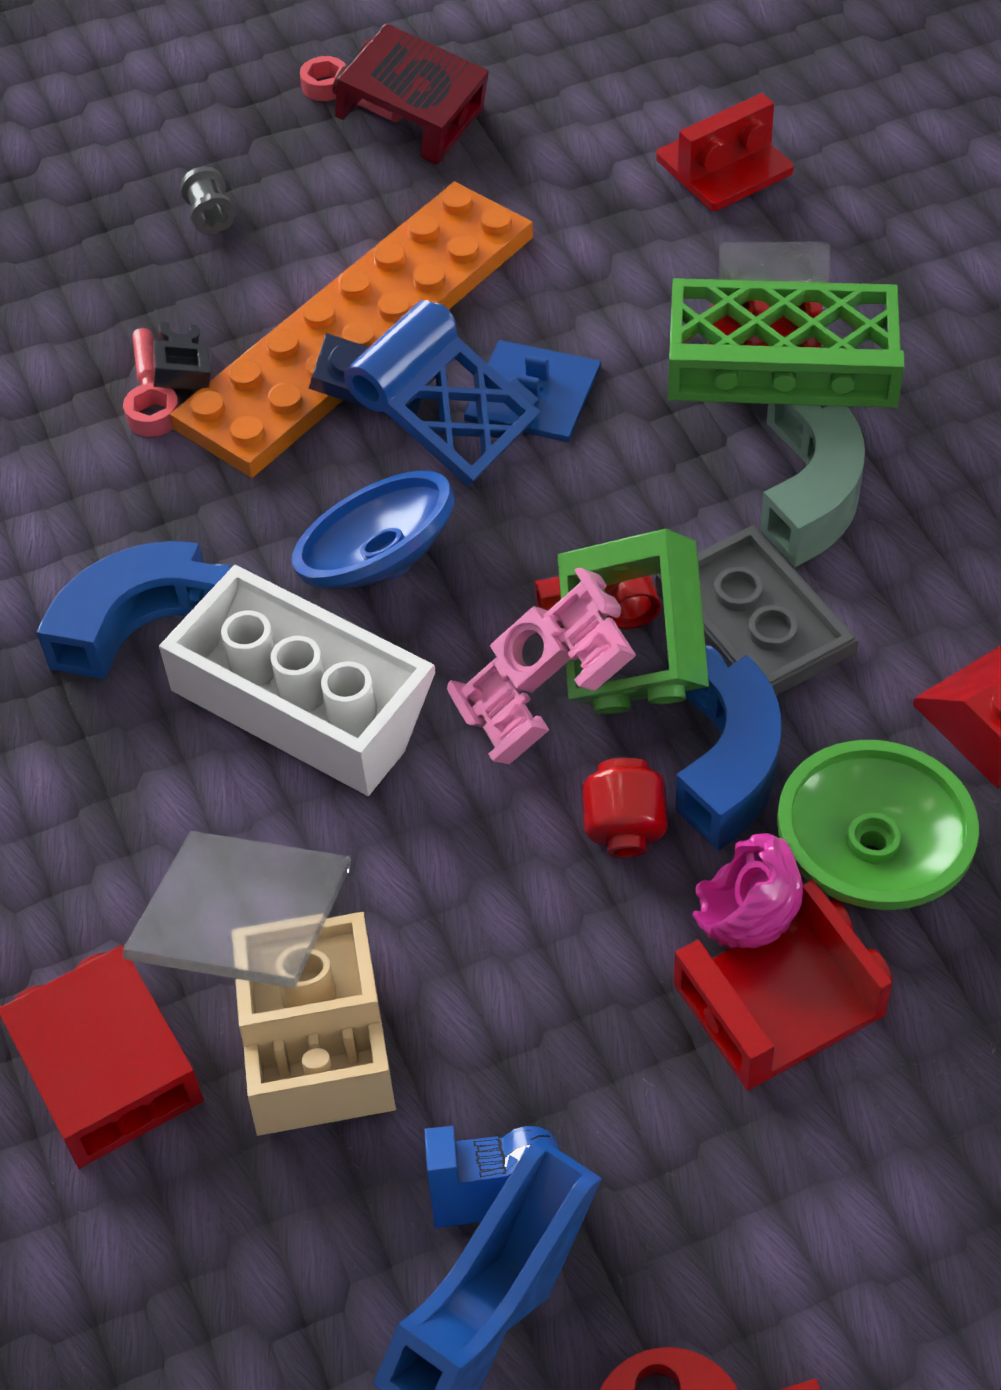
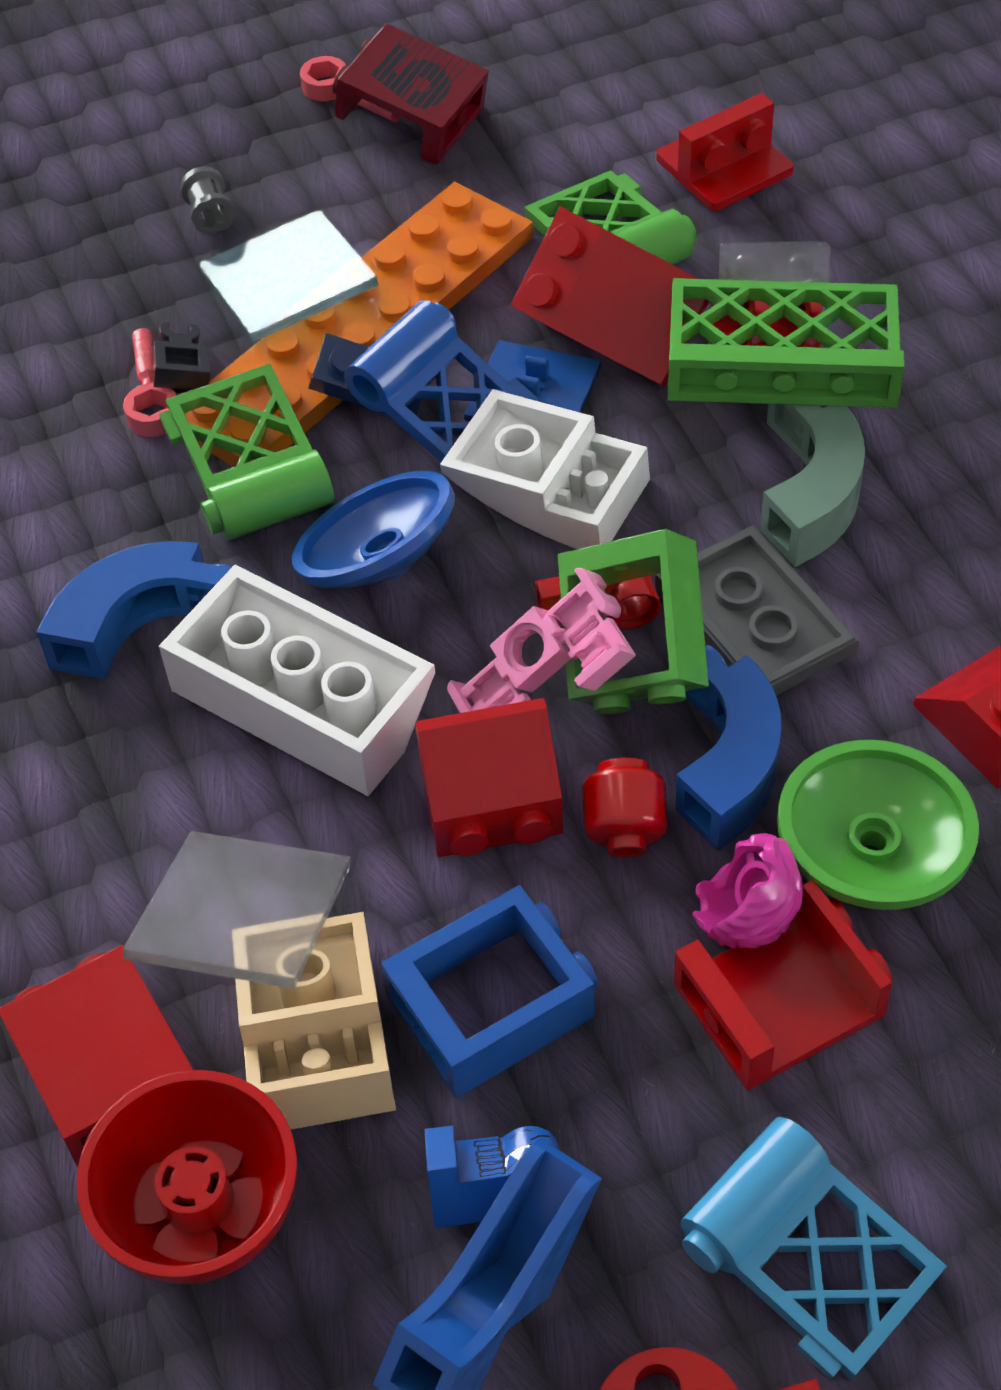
(172, 1148): none -> red piece
(255, 491): none -> bright green piece
(288, 275): none -> clear light blue piece
(474, 1060): none -> blue window
(490, 777): none -> red slope
(548, 469): none -> white slope
(604, 294): none -> red slope
(657, 232): none -> bright green piece
(758, 1209): none -> dark azure piece

